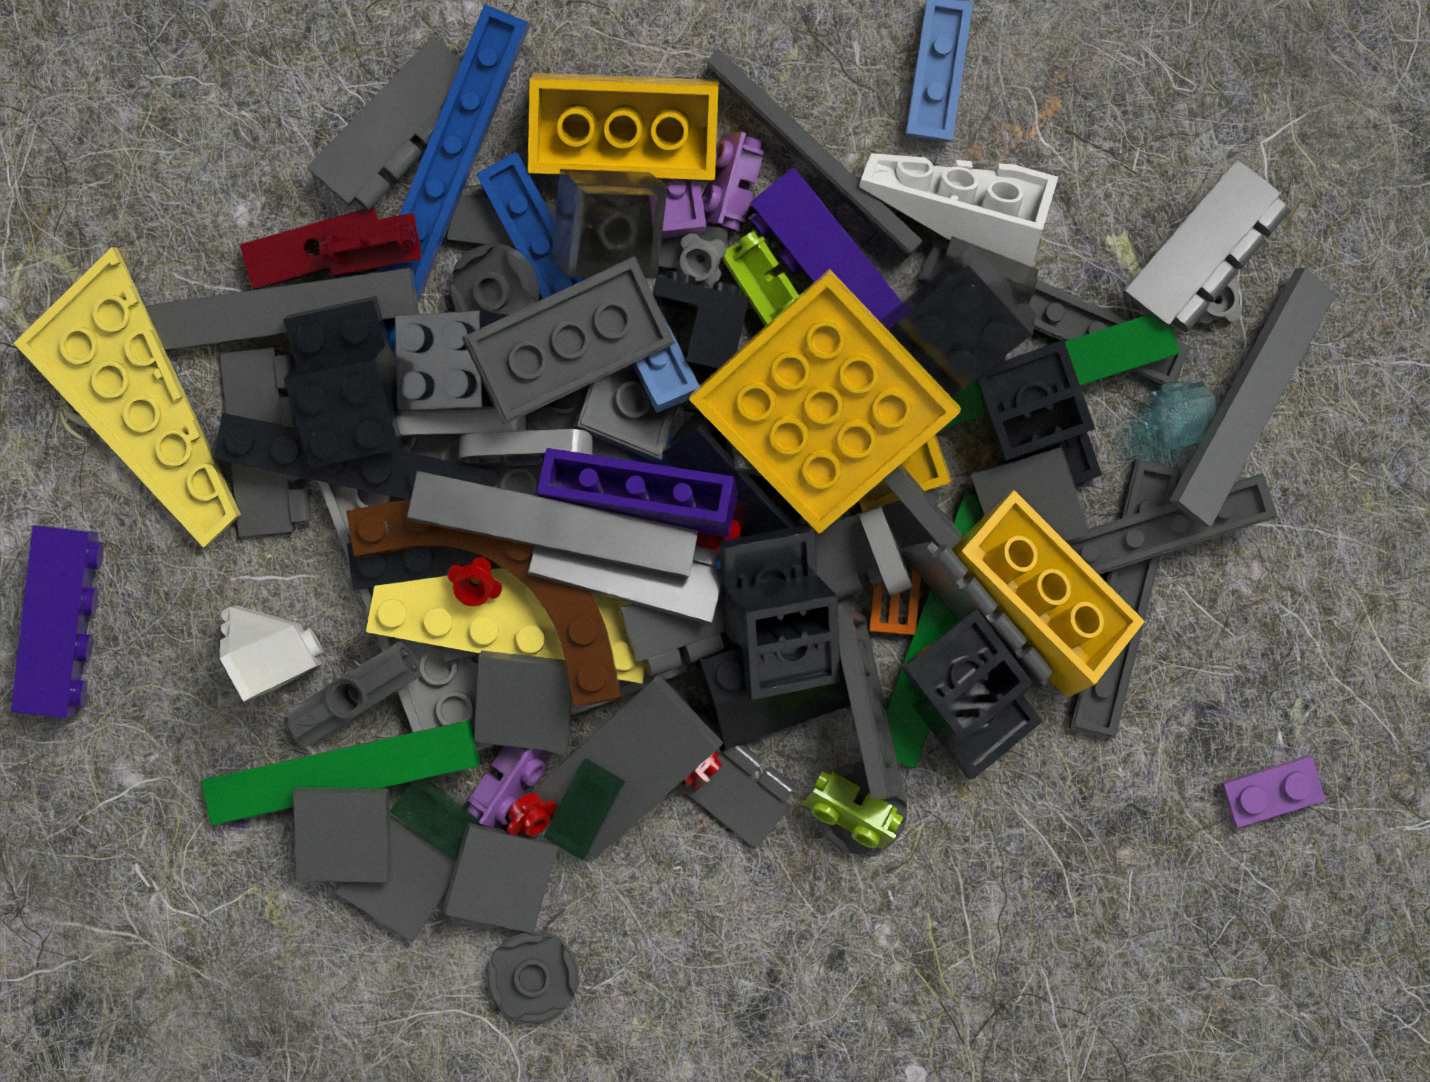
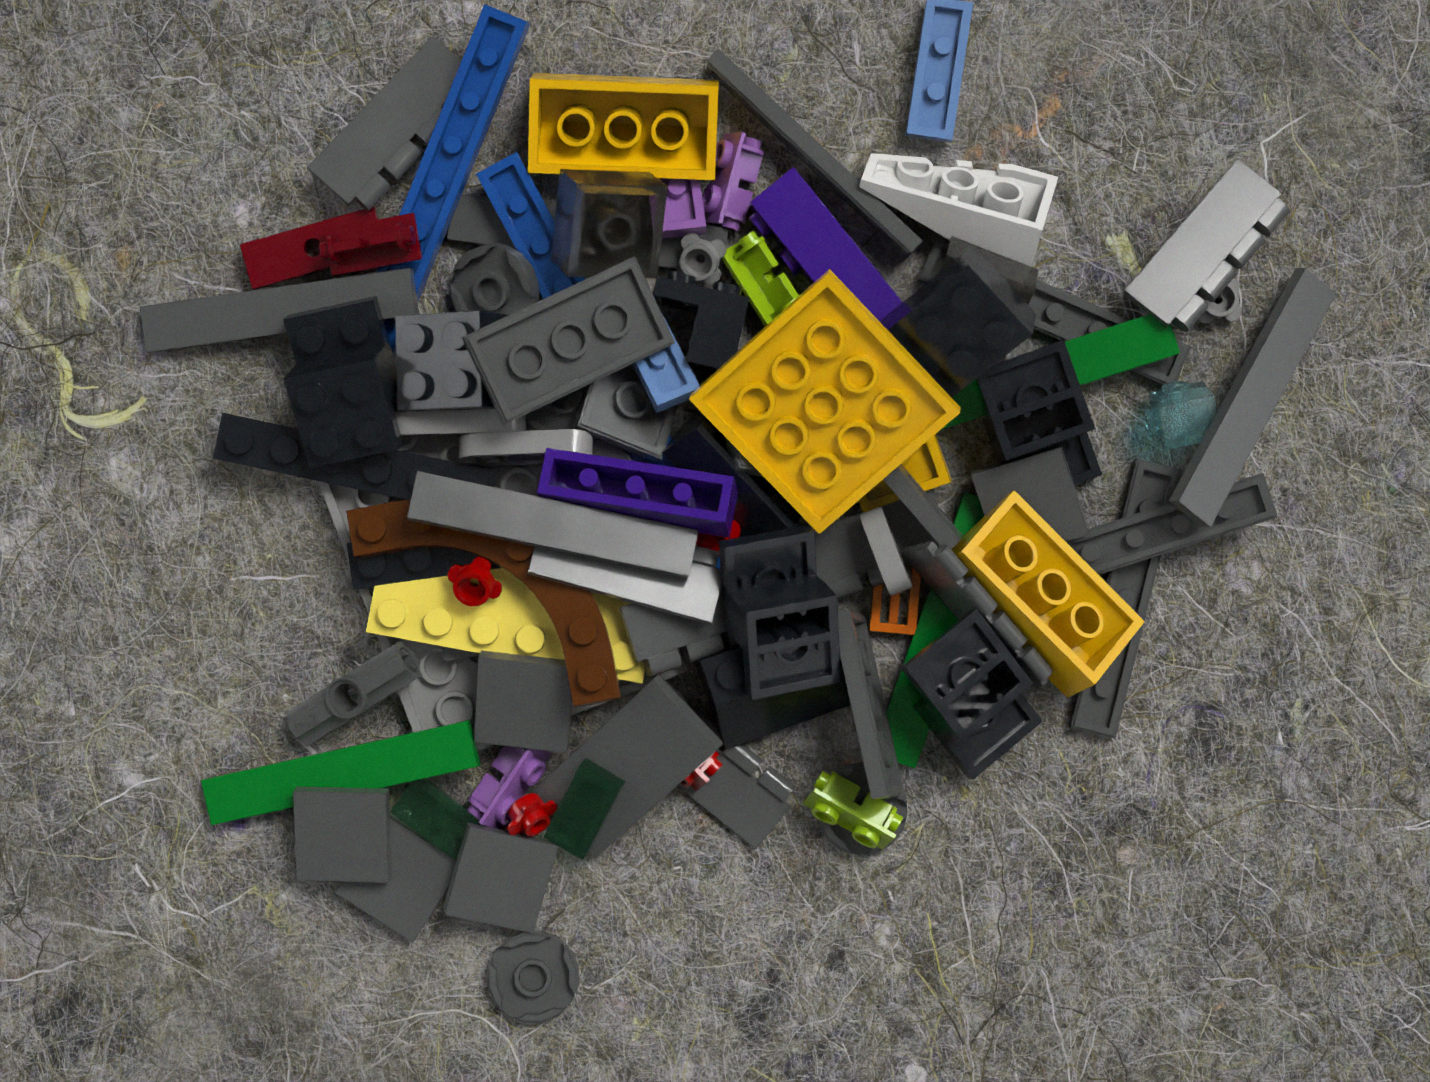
(56, 621): dark purple brick -> none
(114, 373): light yellow wing -> none
(254, 391): dark grey windscreen -> none
(265, 651): white wedge -> none
(1273, 791): medium lavender plate -> none

